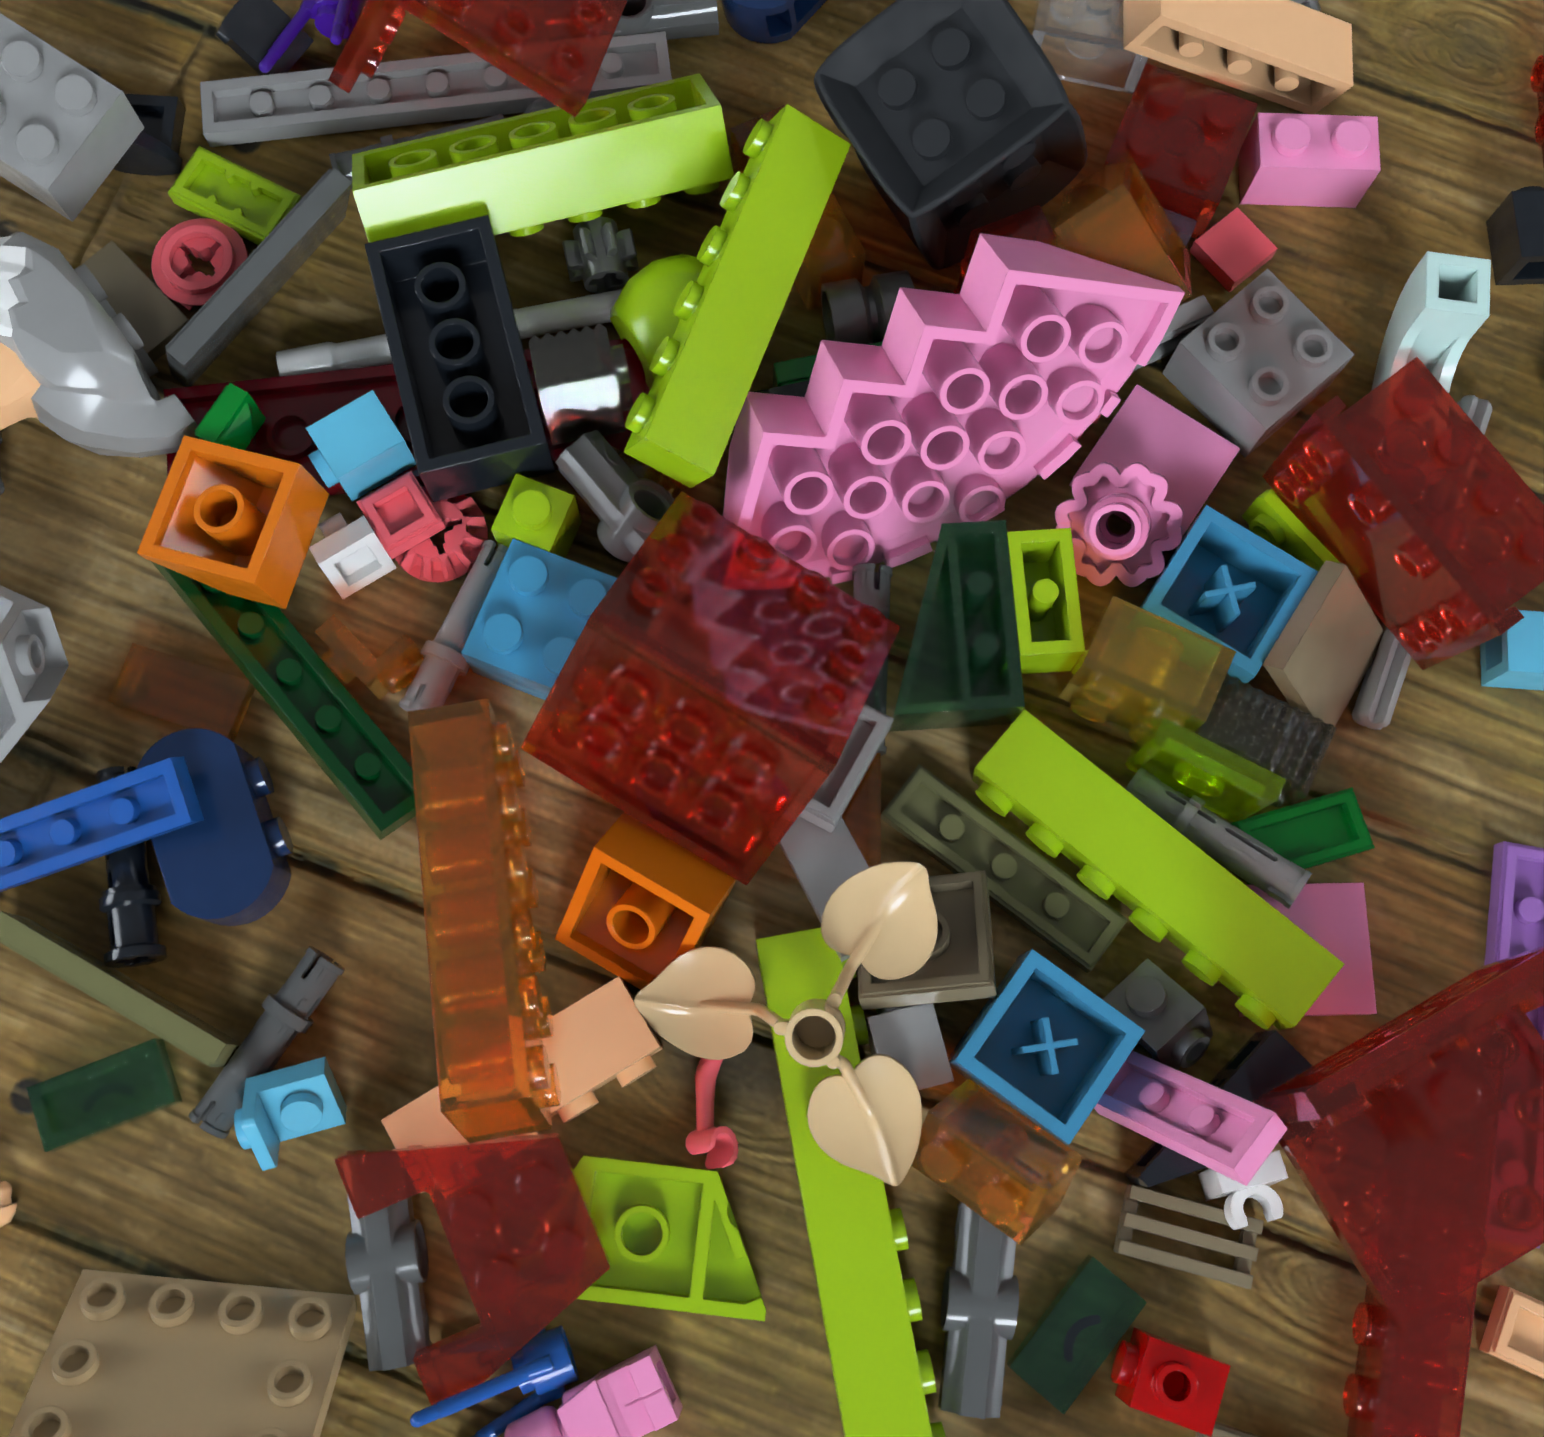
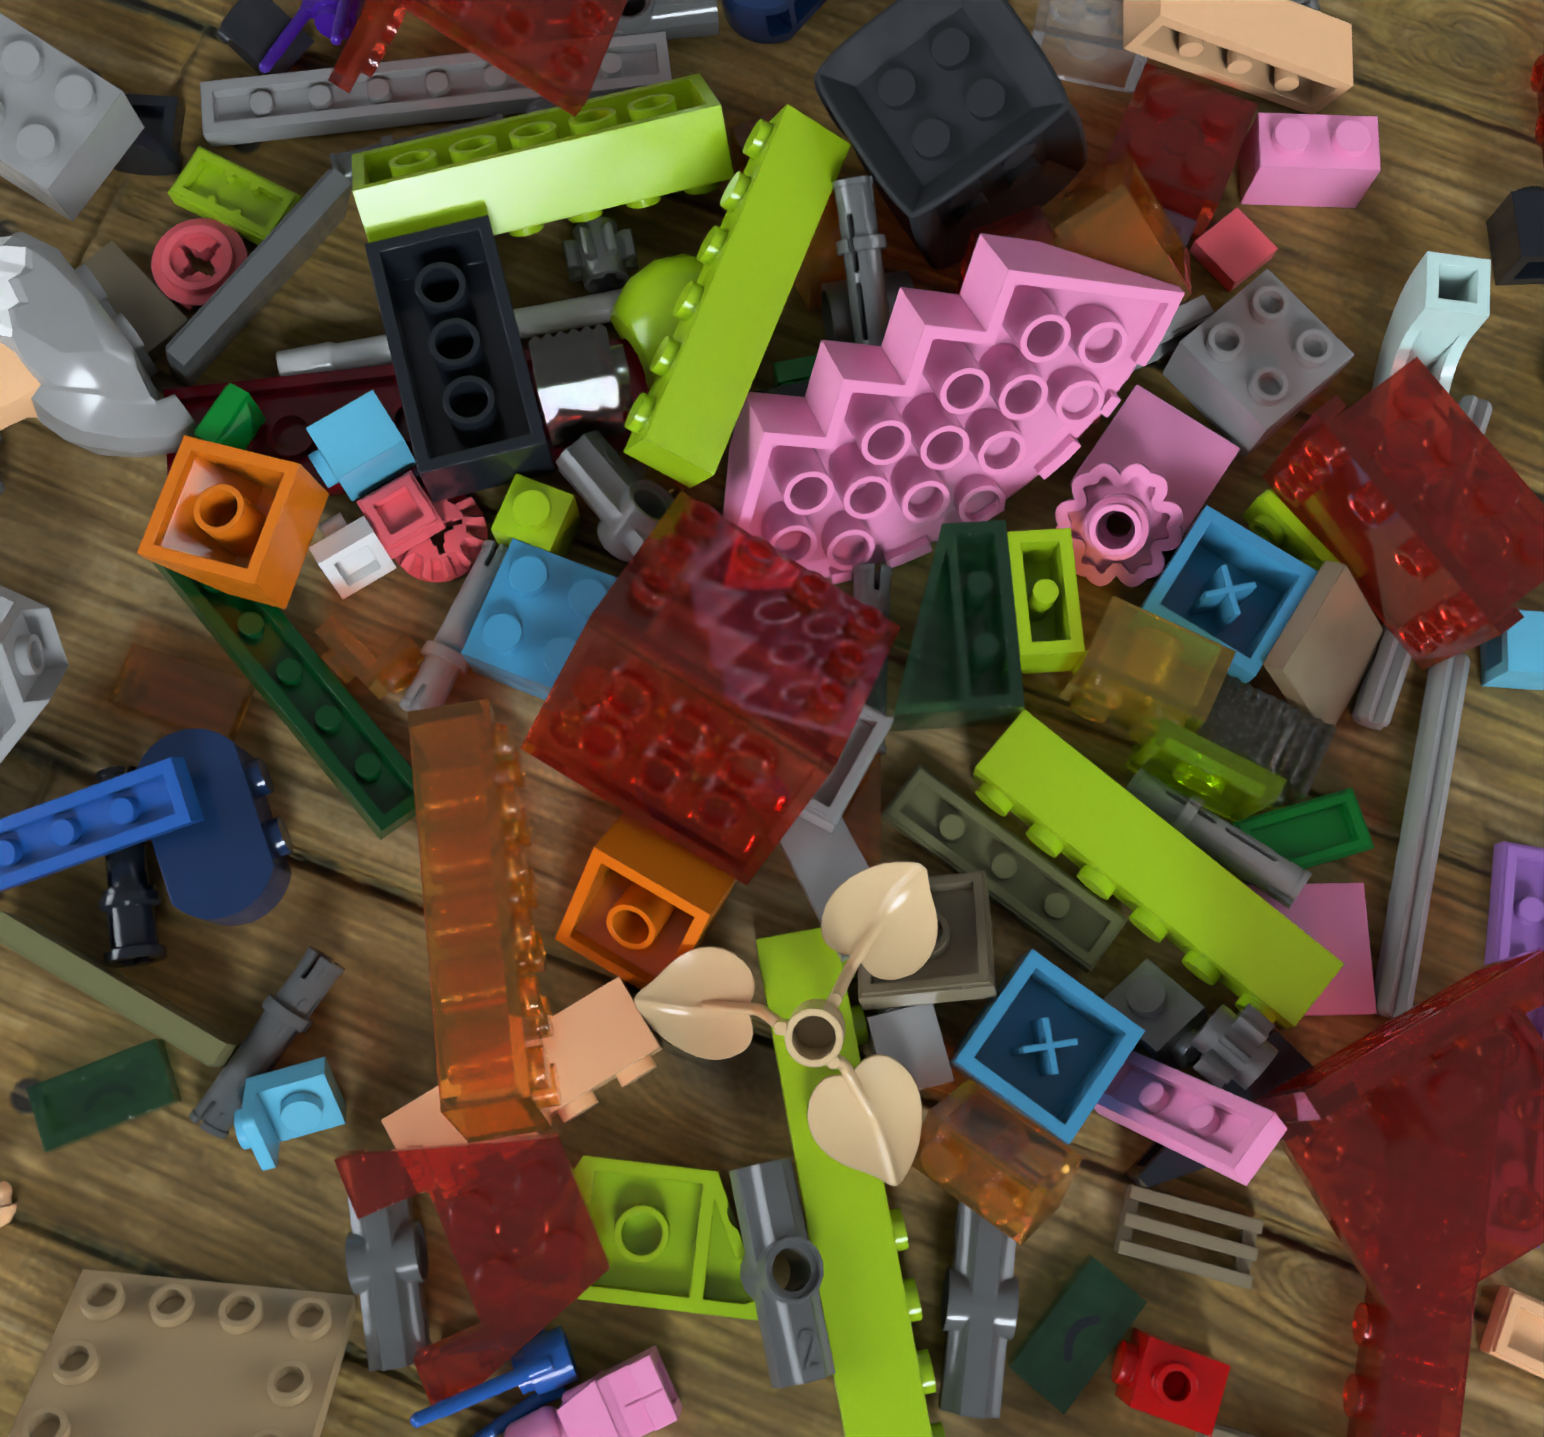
(717, 1141): coral piece -> none
(788, 1317): none -> dark grey piece
(862, 258): none -> dark grey pin
(1218, 1185): white tile -> none
(1234, 1046): none -> flat silver gear
(1420, 836): none -> light grey axle

